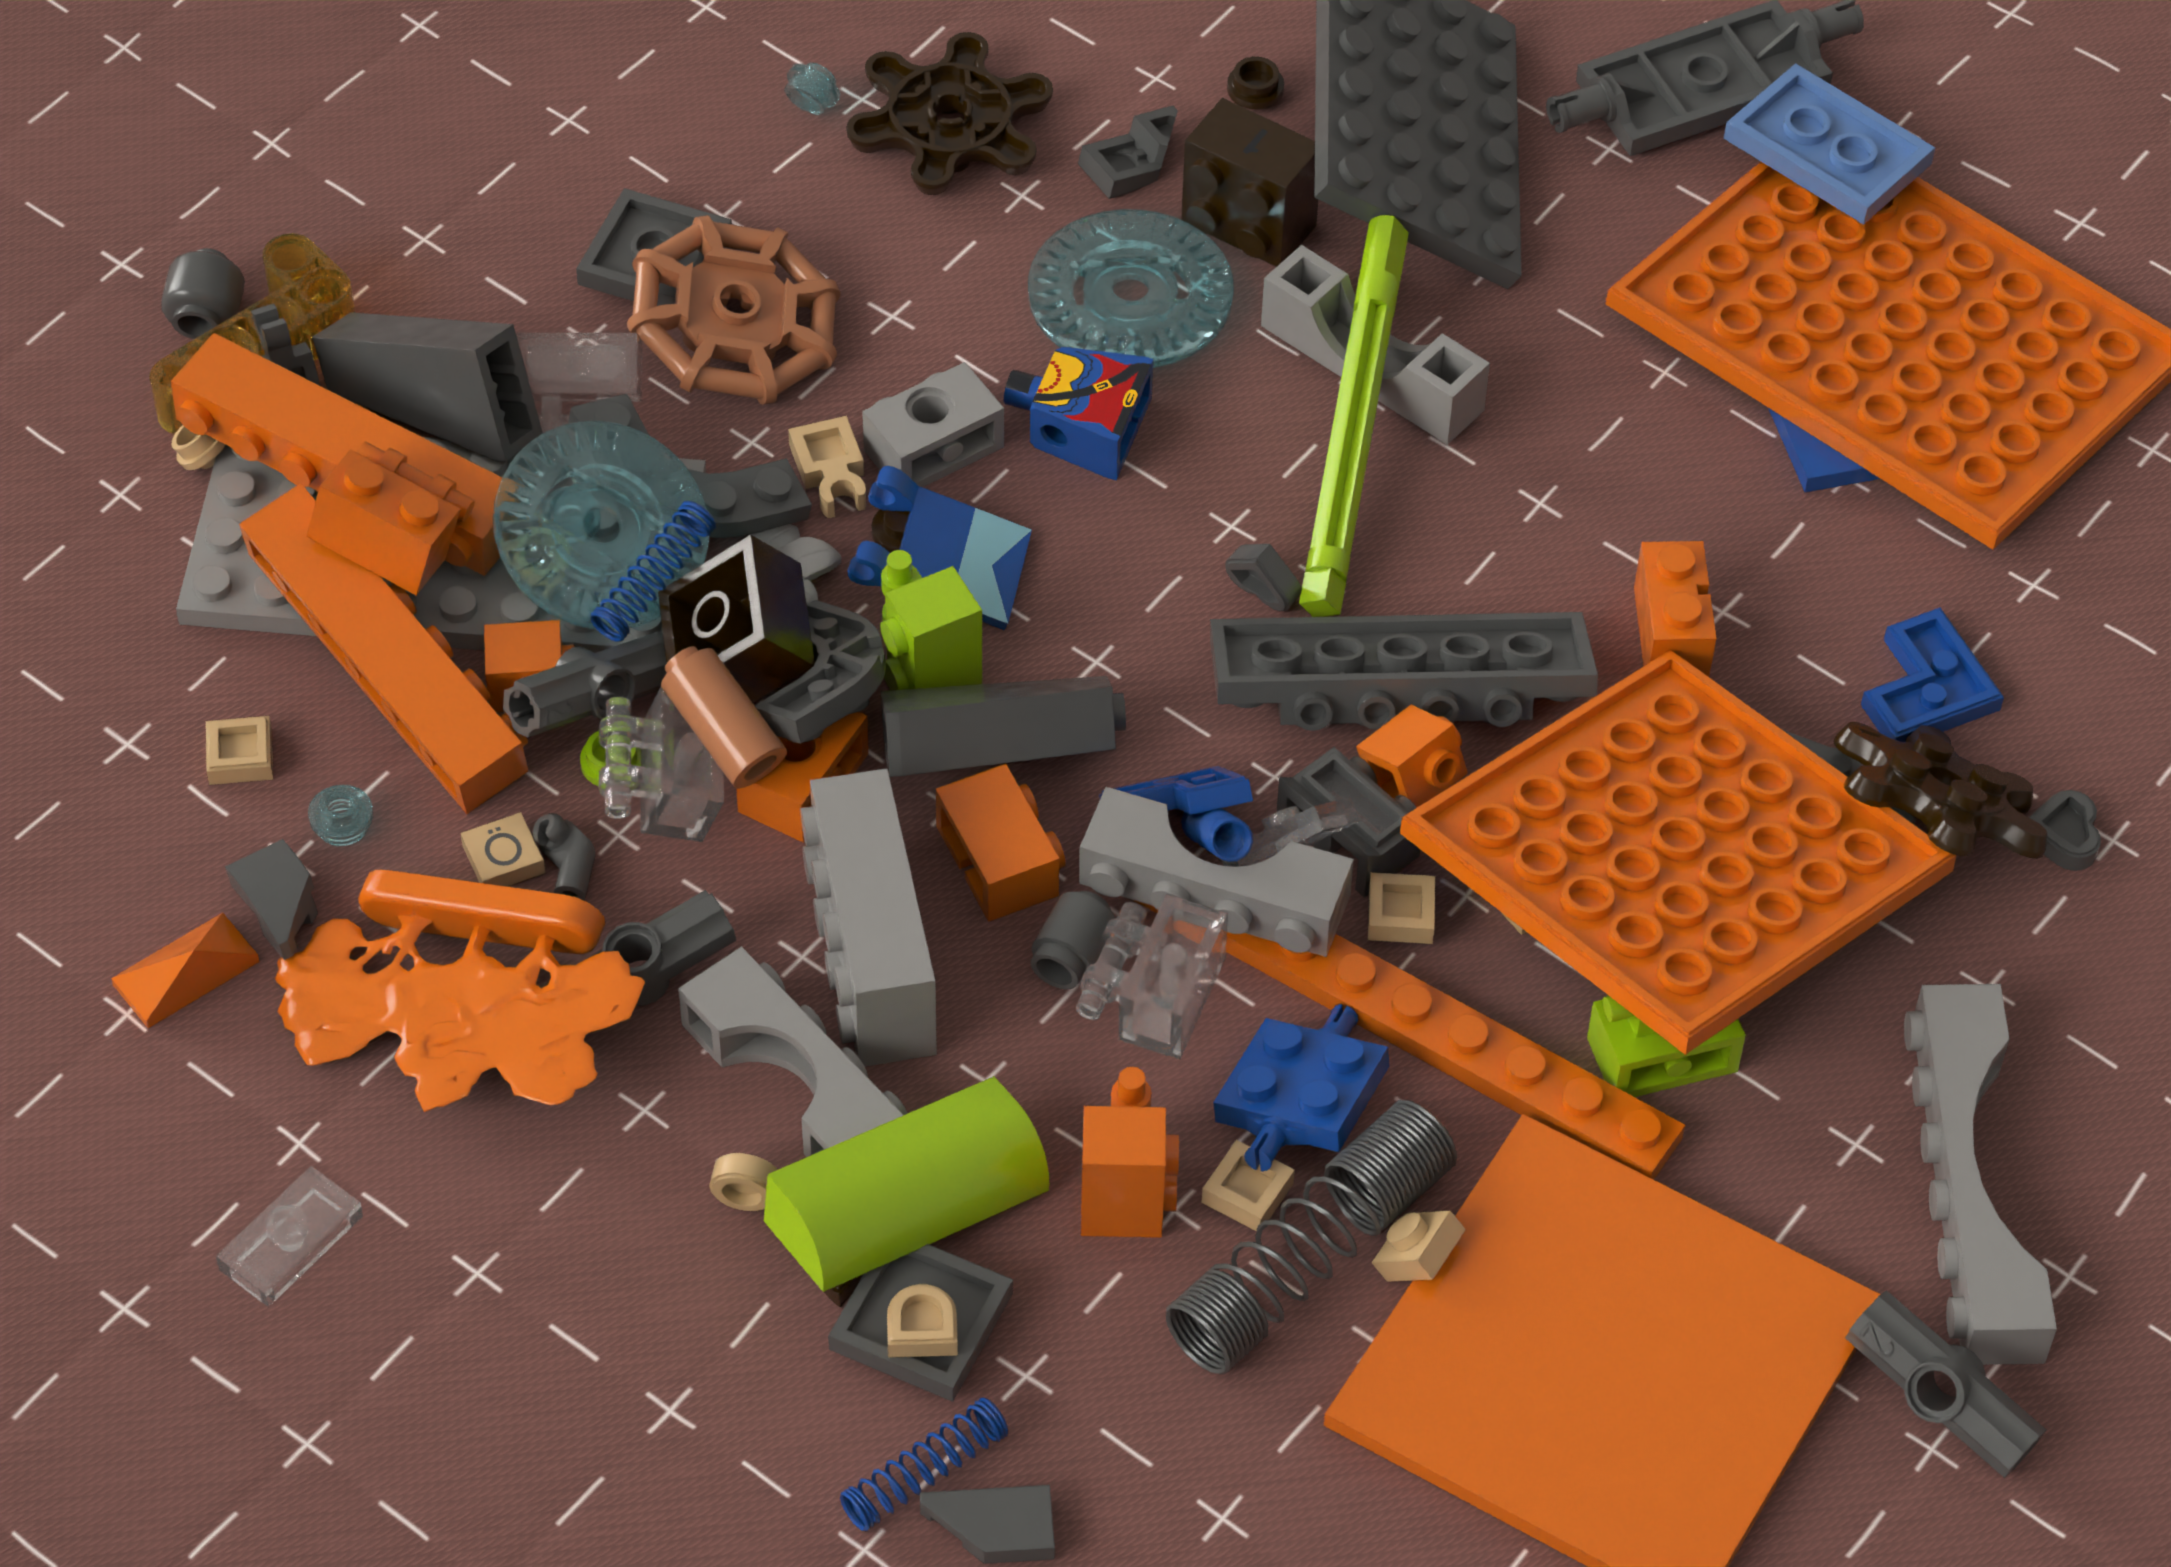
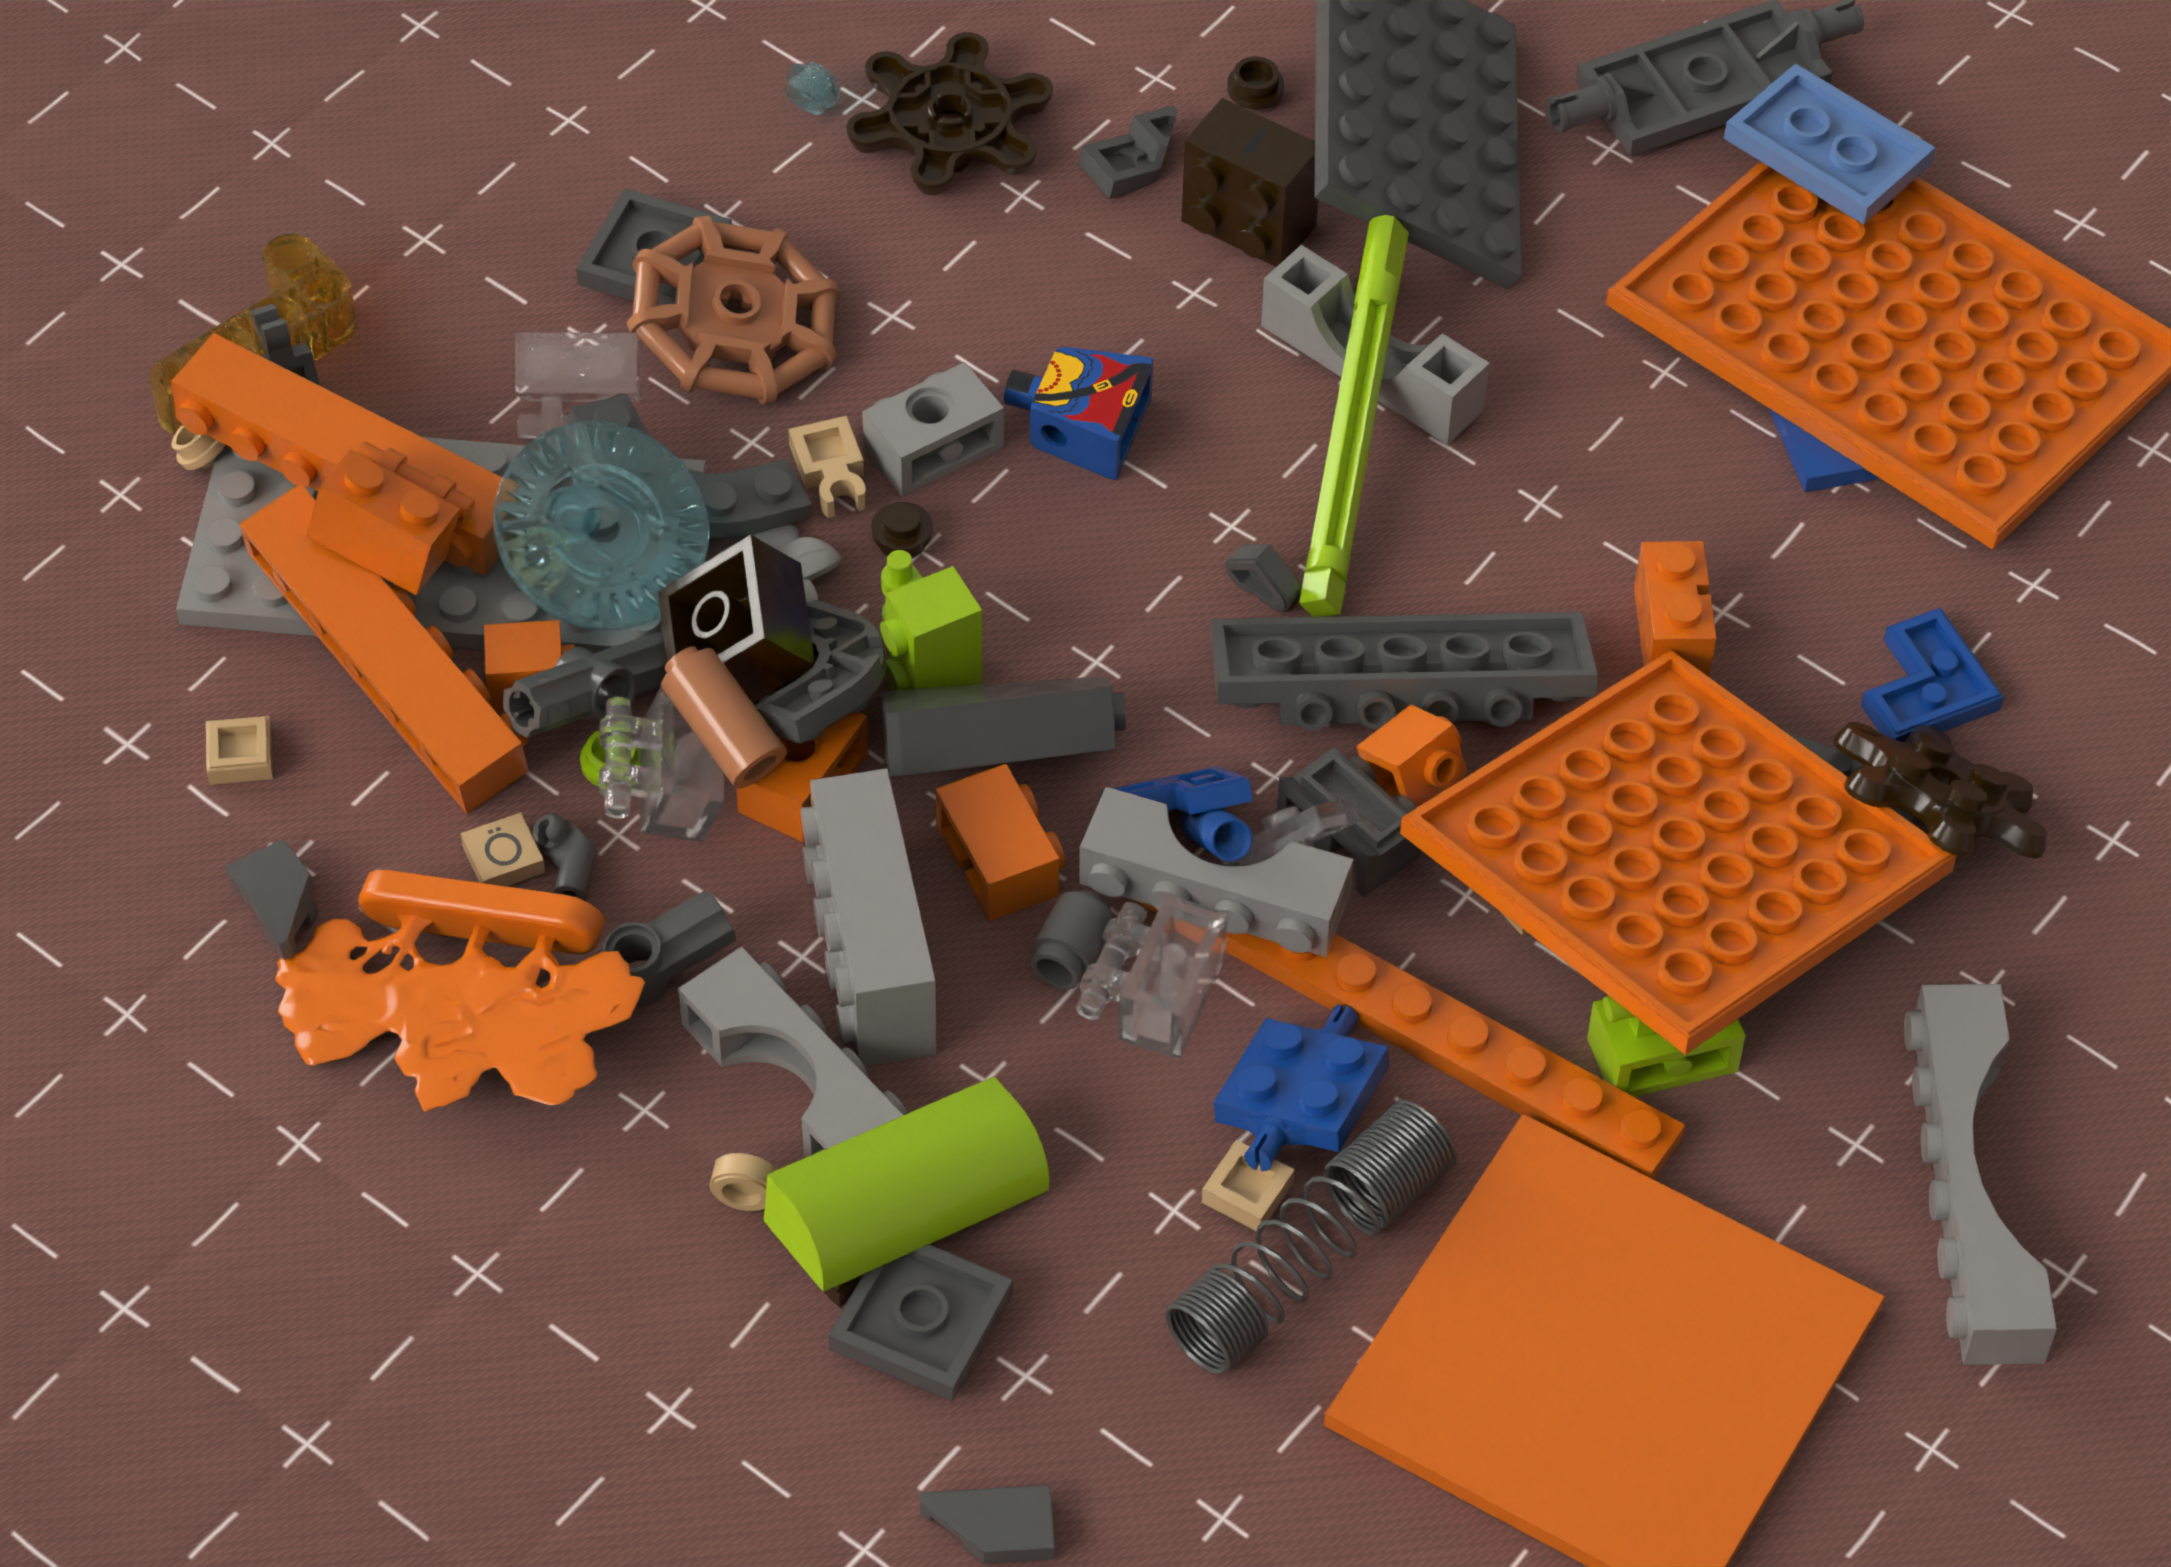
(185, 970): orange slope -> none
(201, 291): dark grey head -> none
(289, 1236): clear plate -> none
(344, 827): clear light blue plate -> none
(435, 375): dark grey slope -> none
(694, 527): blue piece -> none
(864, 1513): blue piece -> none
(922, 1323): tan tile -> none
(946, 534): blue flag -> none
(1127, 1163): orange brick -> none
(1141, 248): clear light blue piece -> none
(1401, 908): tan plate -> none
(1418, 1245): tan plate -> none
(1980, 1411): dark grey piece -> none
(2070, 829): dark grey tile -> none

